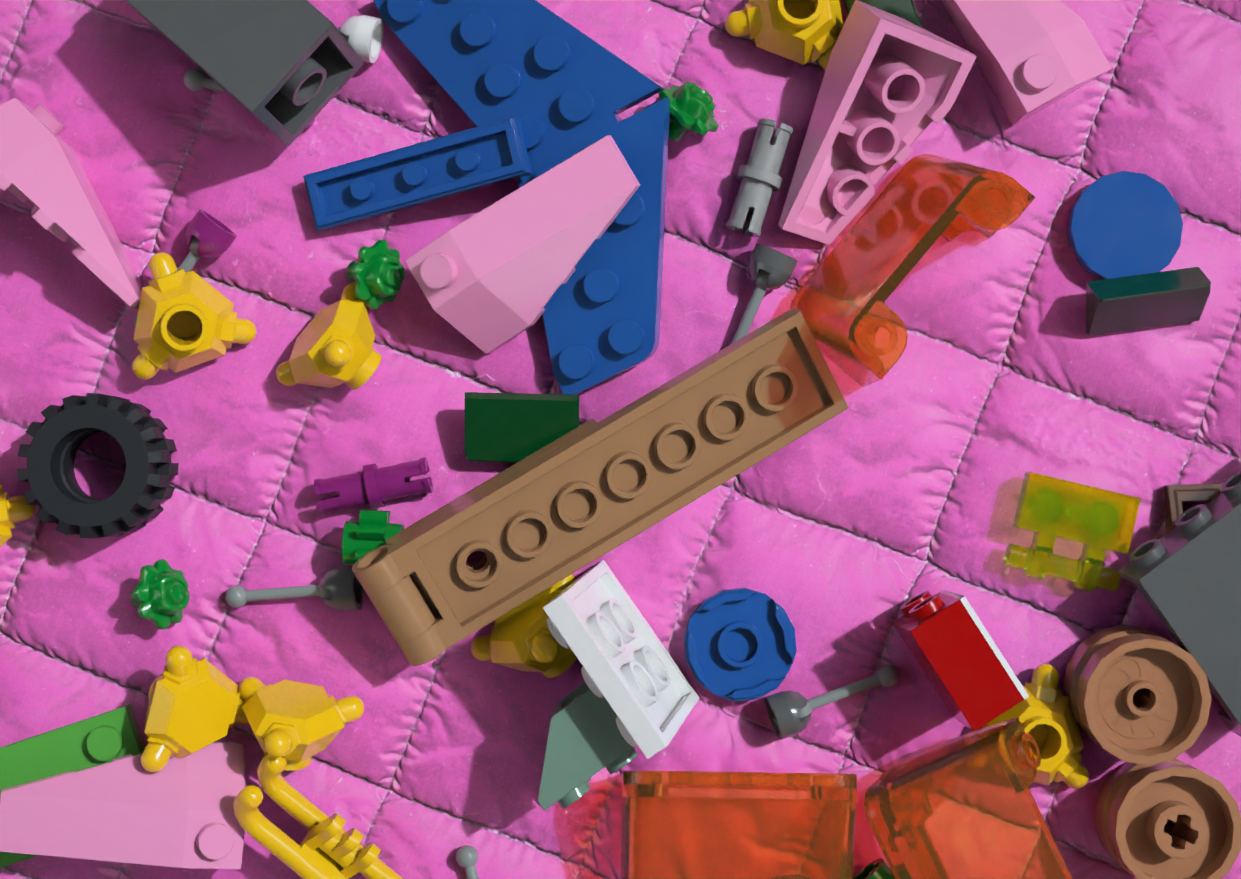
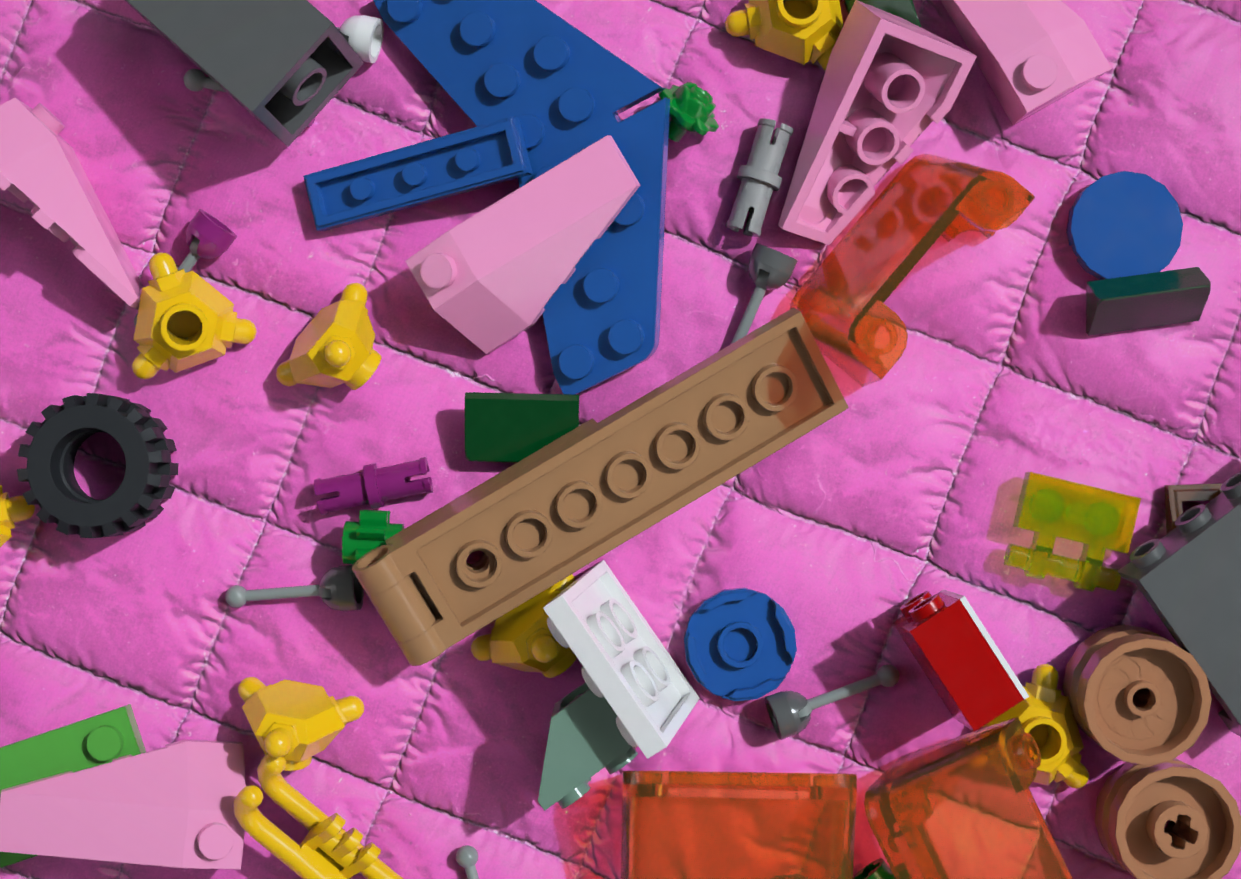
(161, 594): green plant -> none
(188, 709): yellow rock -> none
(376, 274): green plant -> none

